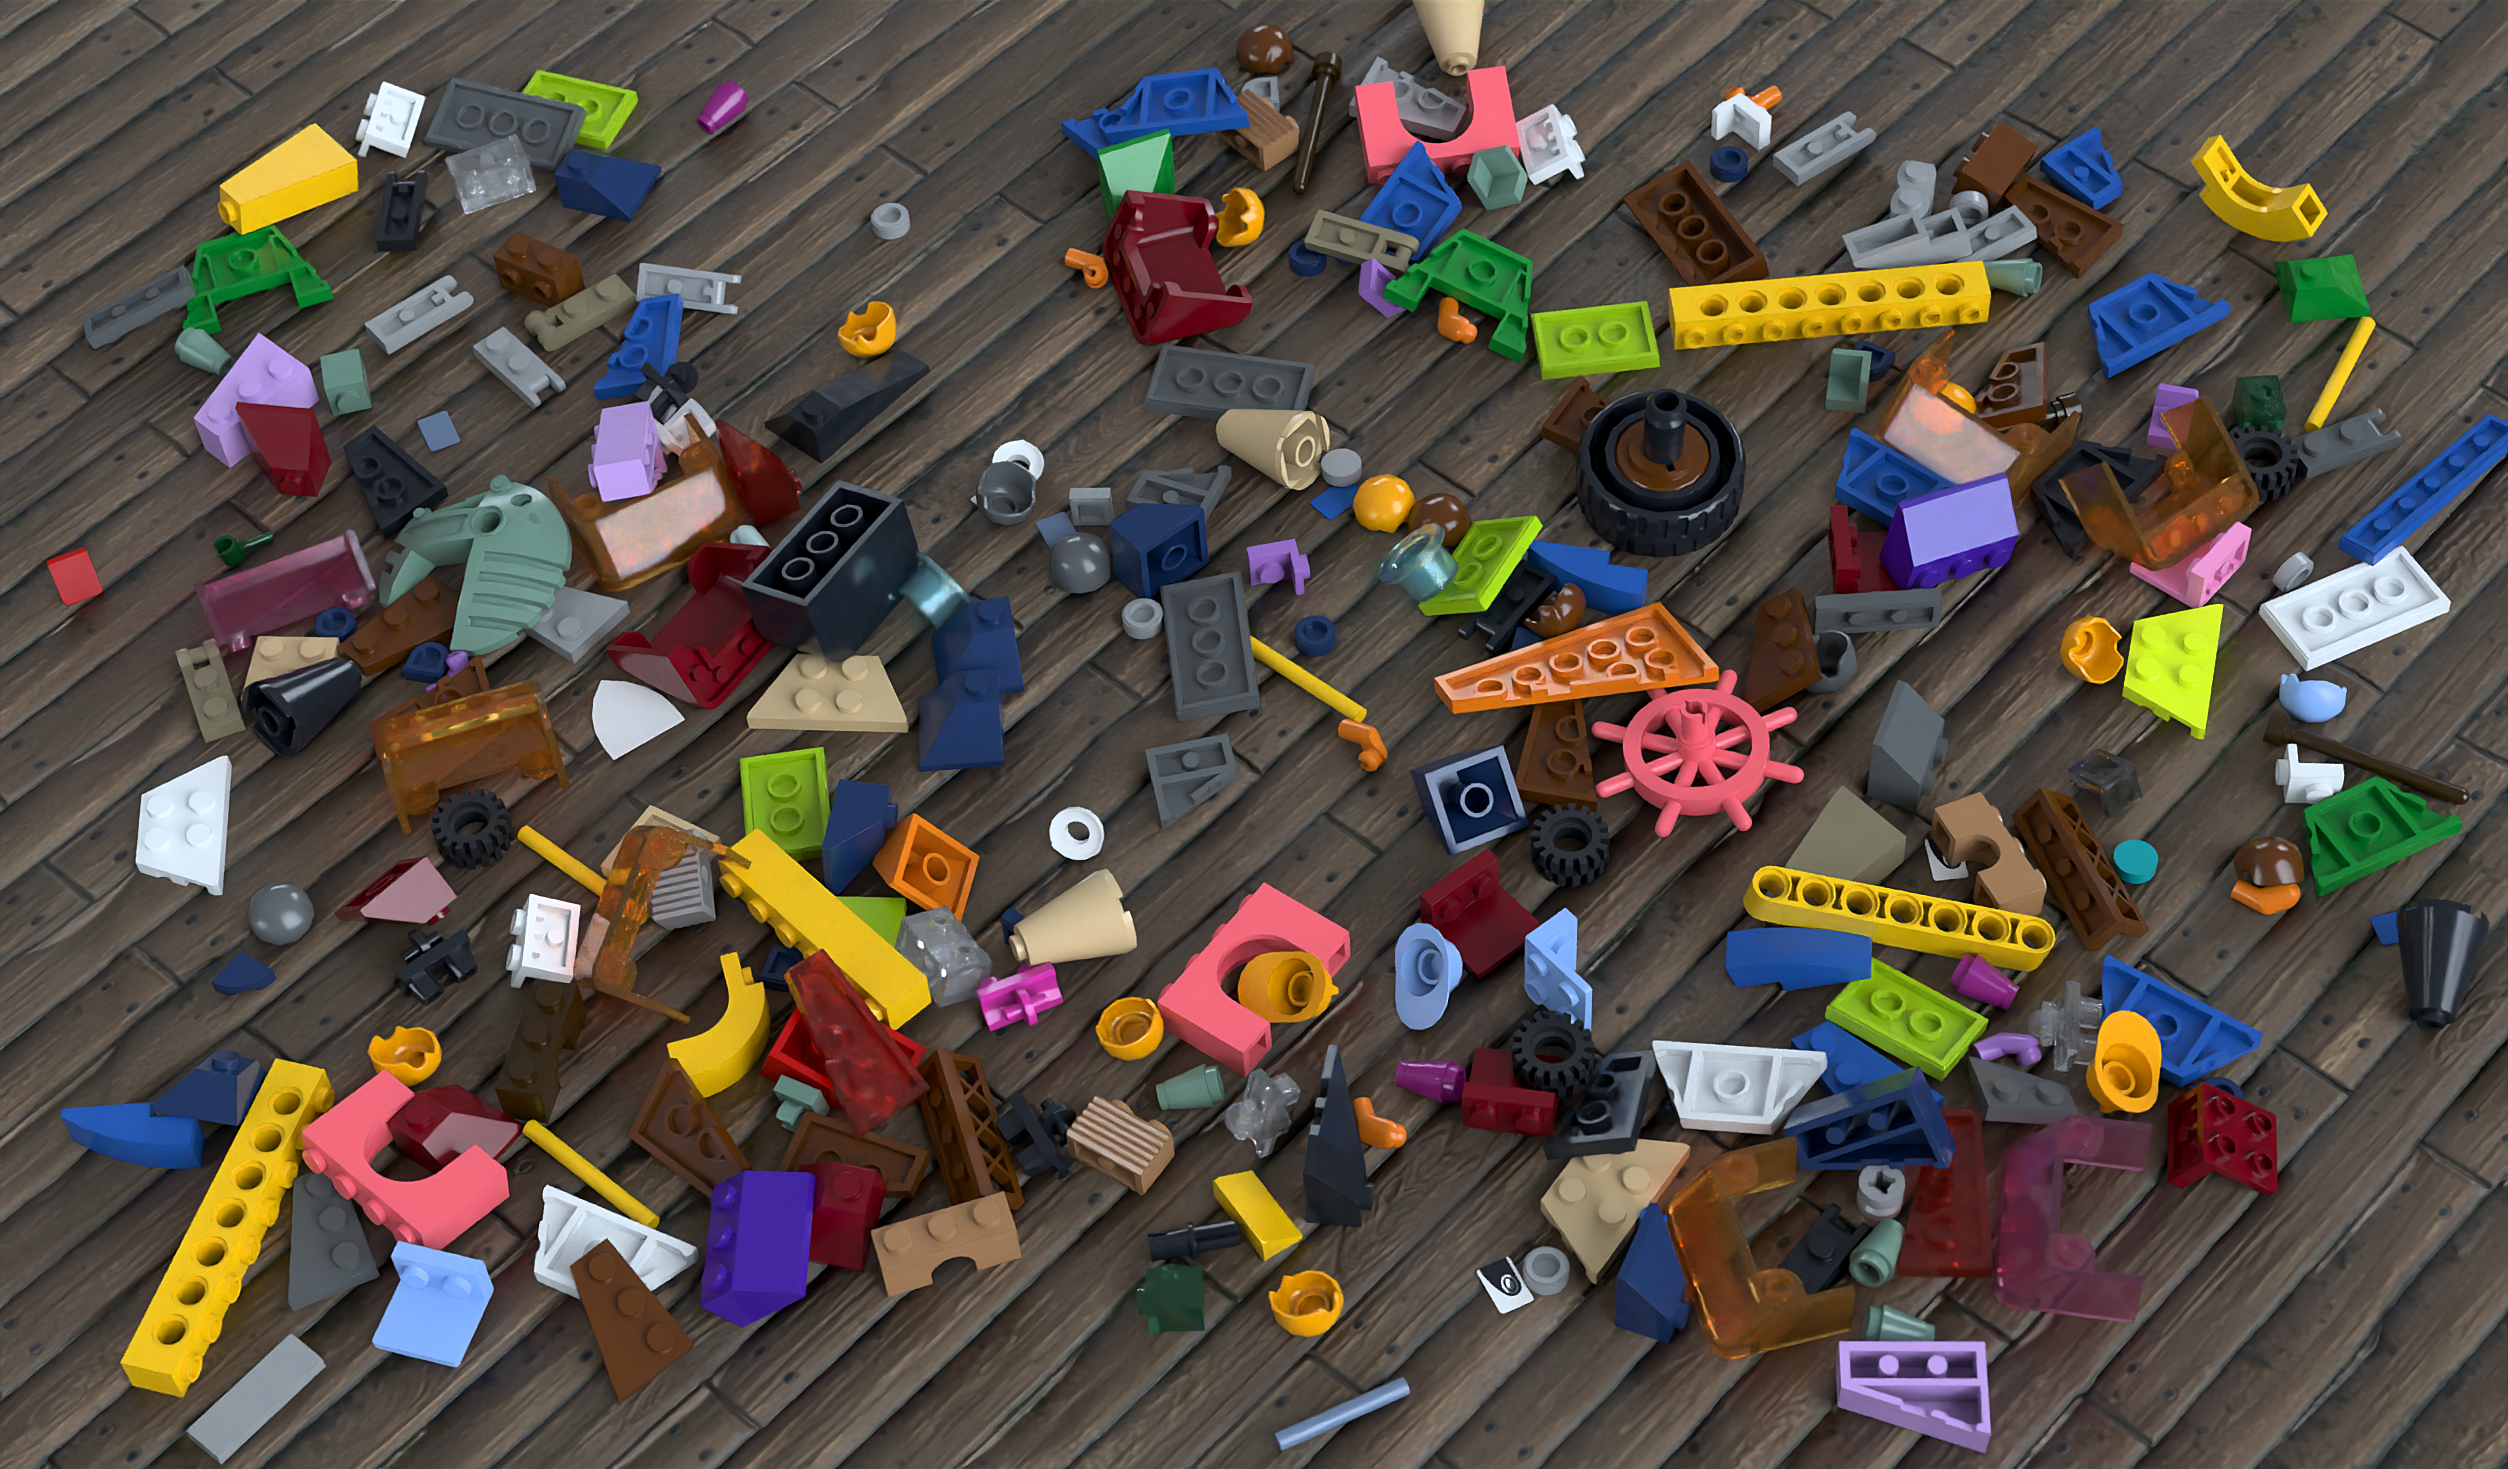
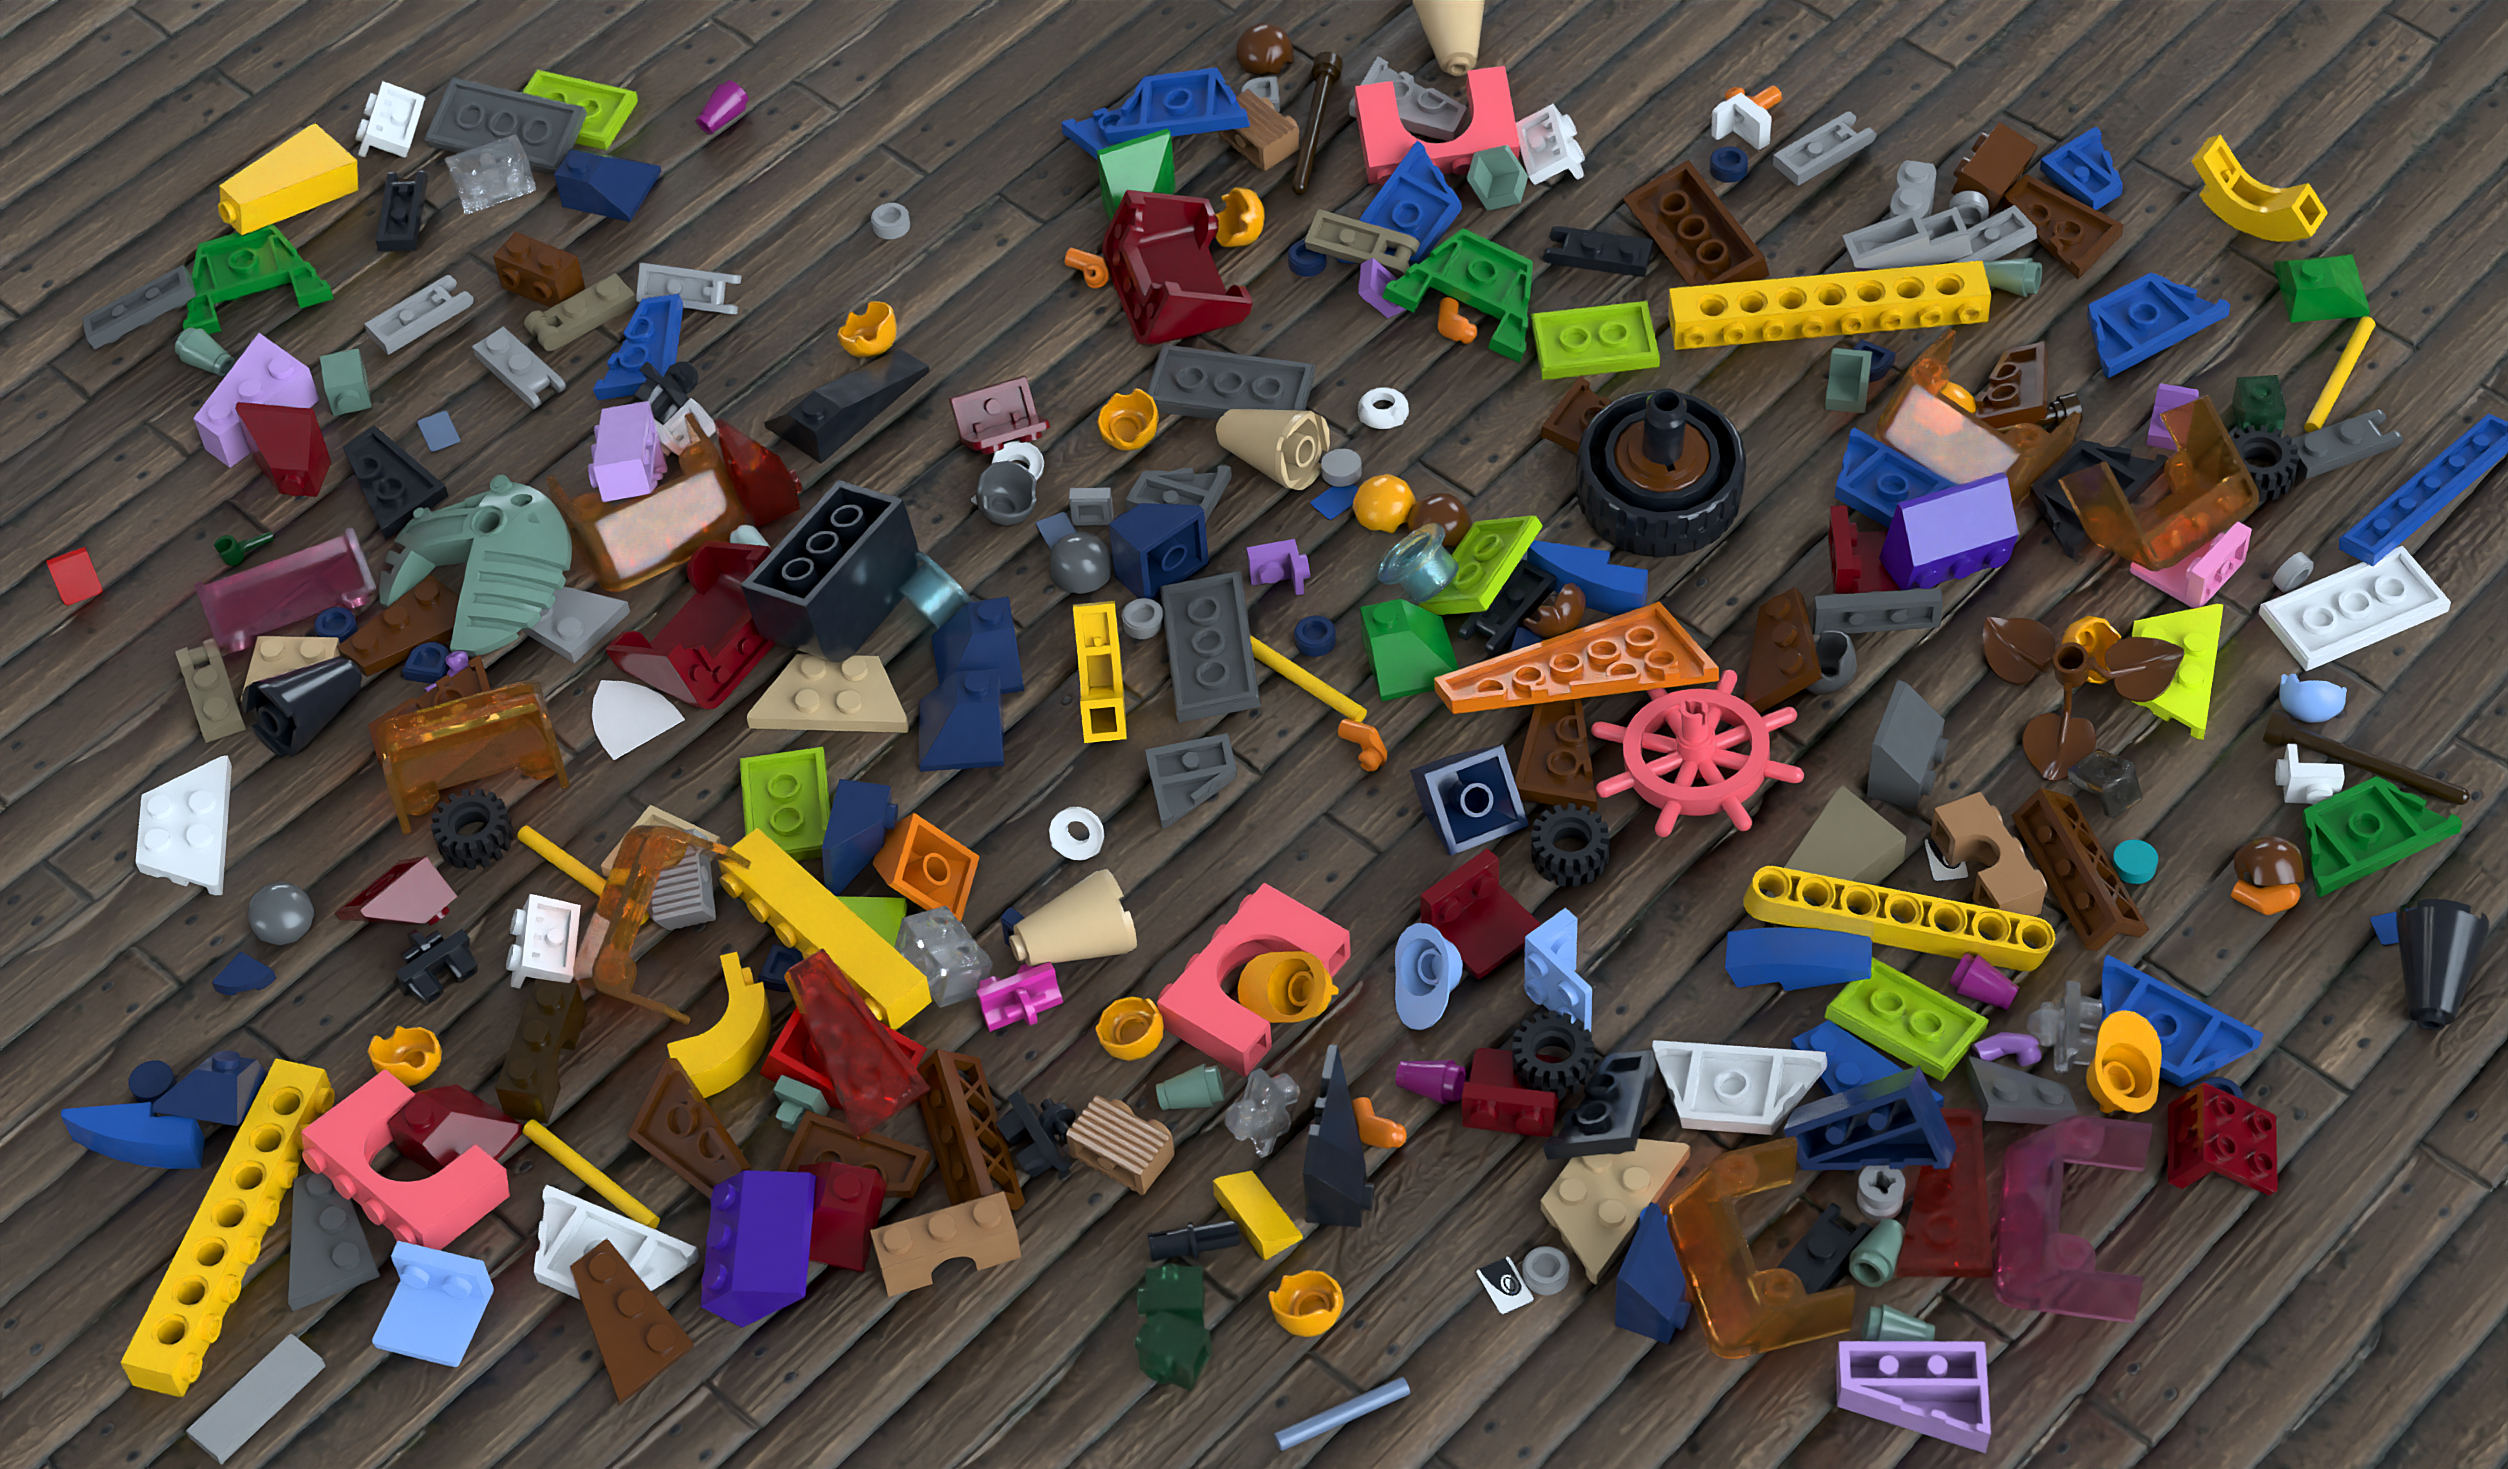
(151, 1081): none -> dark blue tile
(997, 415): none -> bracket
(1100, 672): none -> yellow arch
(1128, 420): none -> light orange hair
(1173, 1350): none -> clear green brick
(1383, 418): none -> white piece
(1405, 648): none -> green slope
(1599, 251): none -> black hinge
(2054, 743): none -> reddish brown plant

